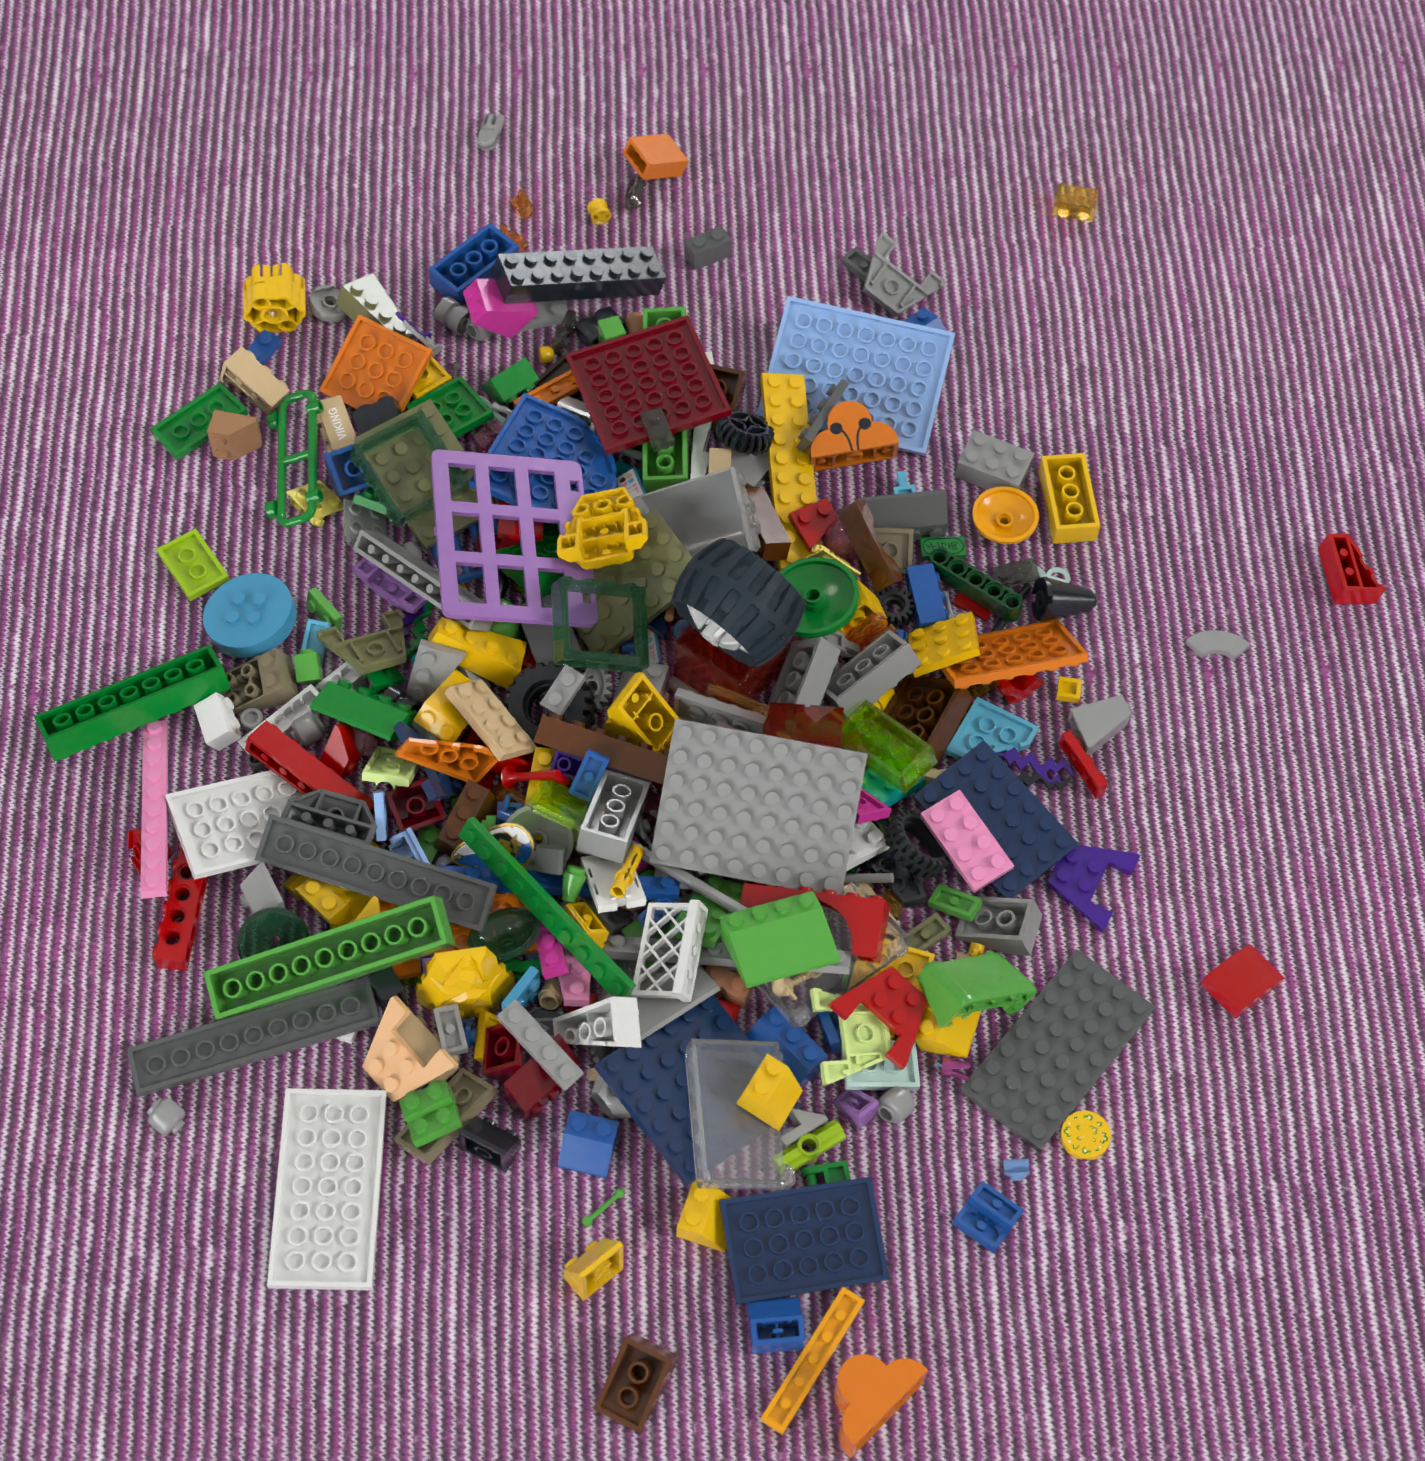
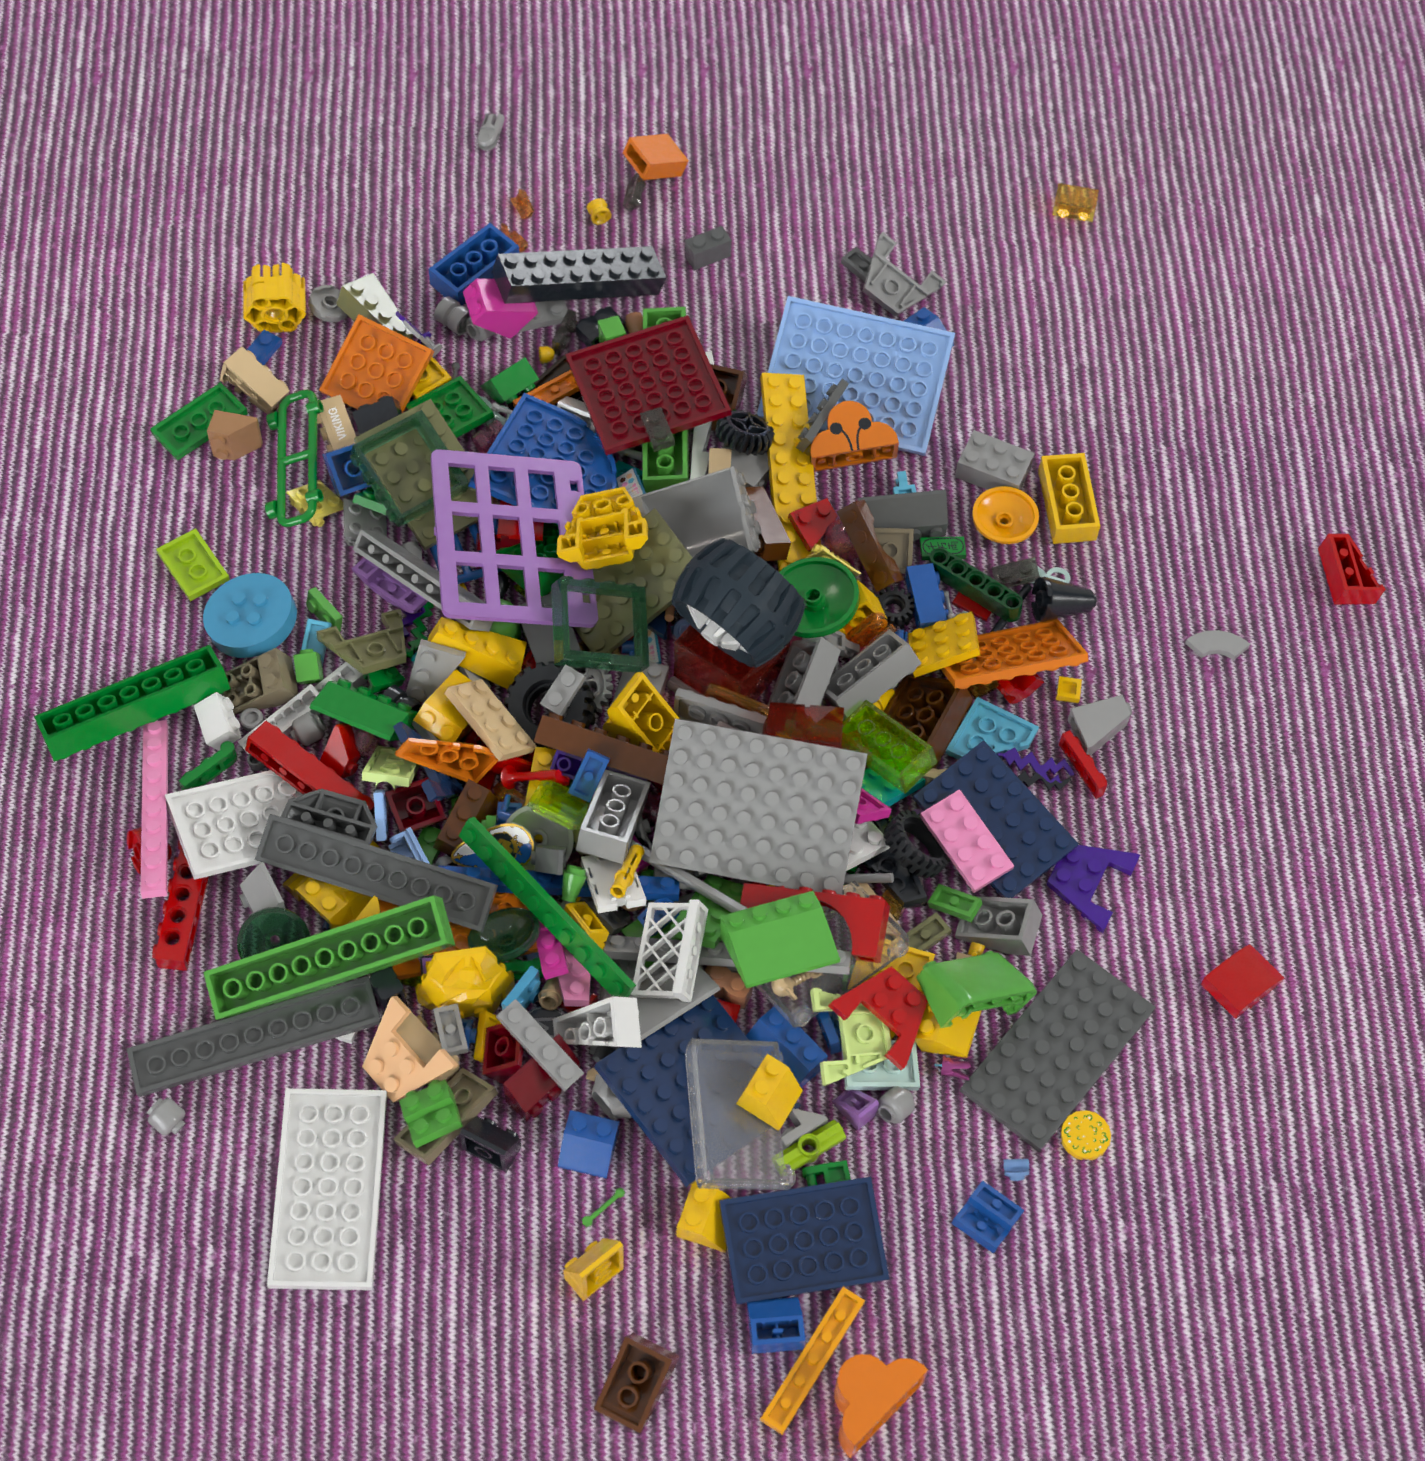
(210, 767): none -> green plate

